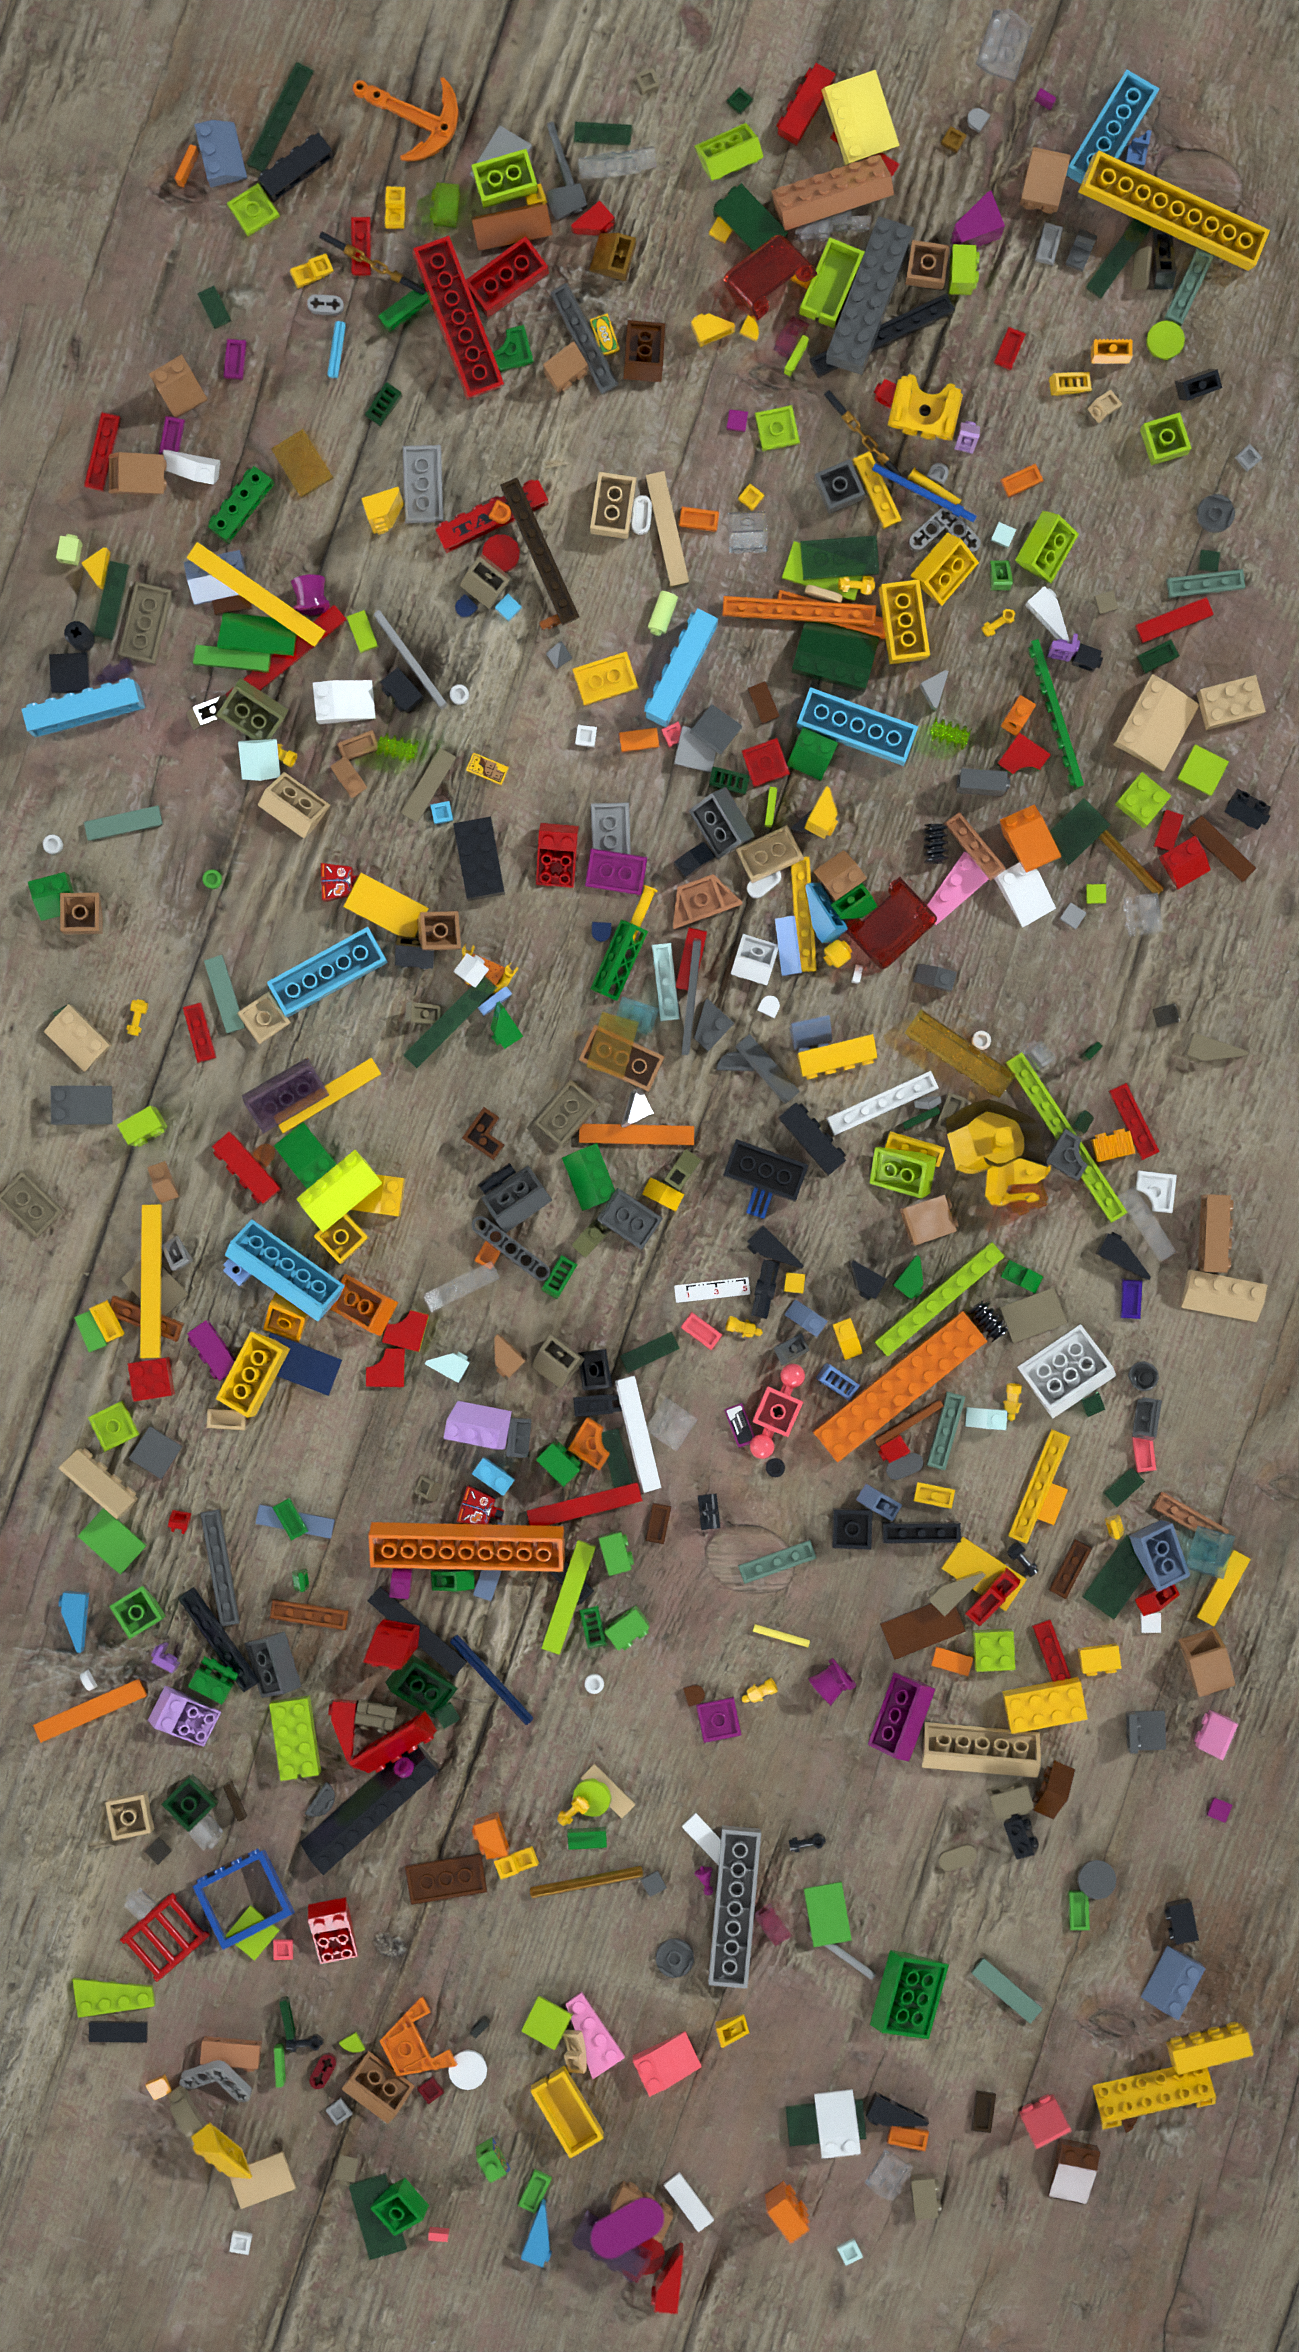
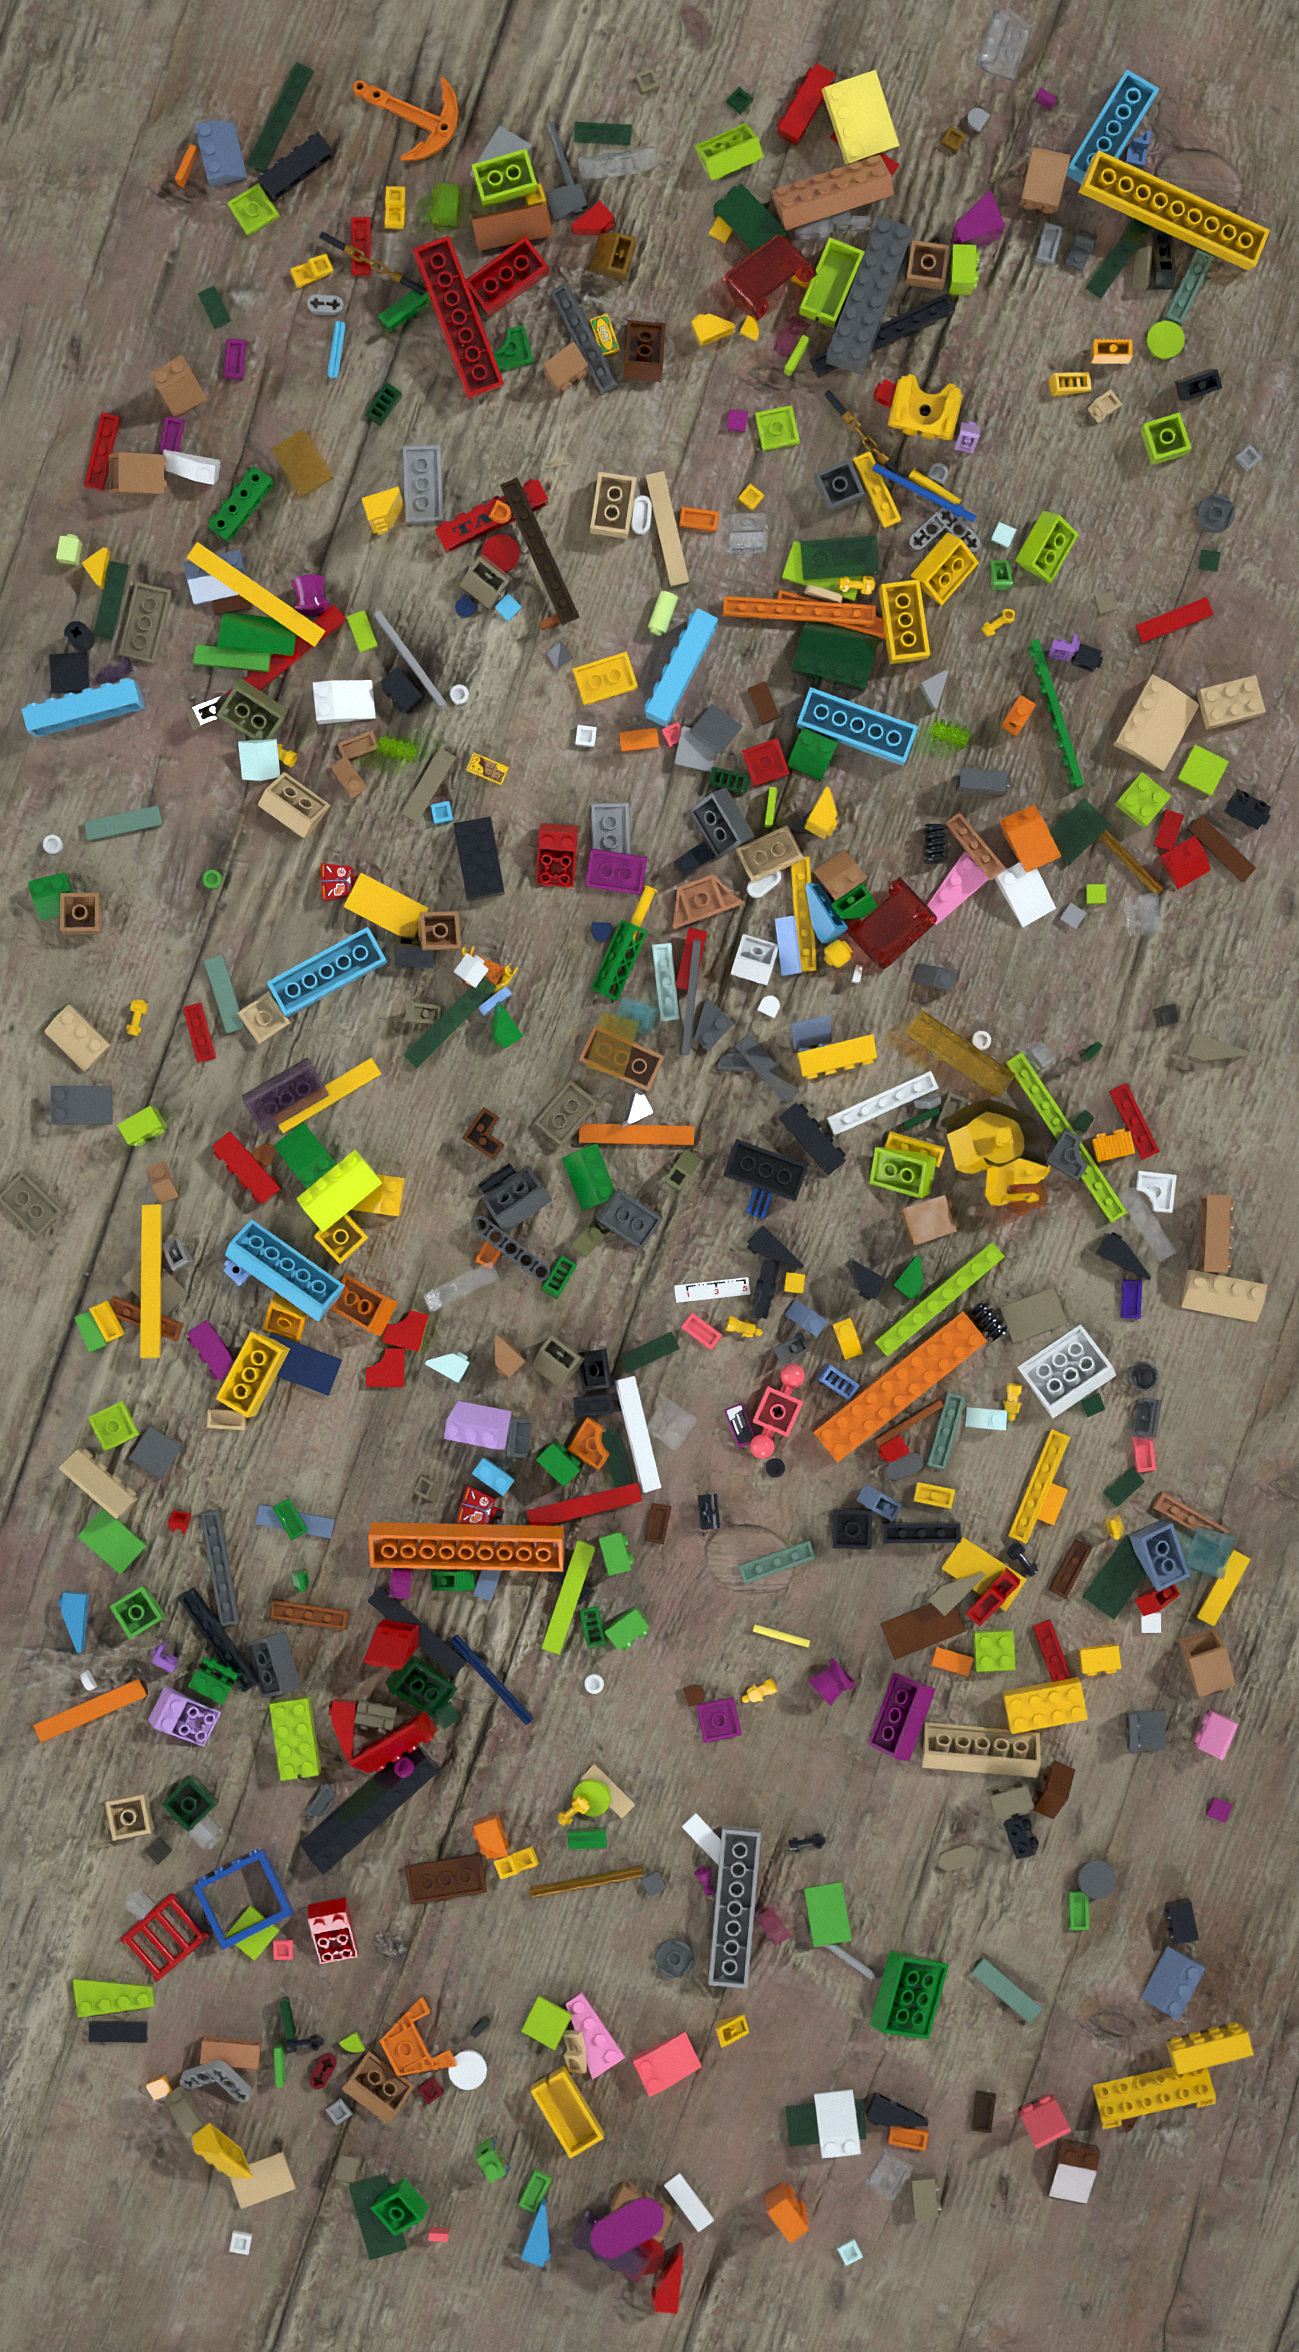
(151, 1379): red brick -> none
(235, 1801): dark brown tile -> none
(663, 1194): yellow slope -> none
(1009, 348): red tile -> none
(1022, 480): orange tile -> none
(1022, 1276): green slope -> none
(1023, 754): red tile -> none
(1047, 611): white slope -> none
(1157, 656): dark green tile -> none
(1205, 583): sand green tile -> none

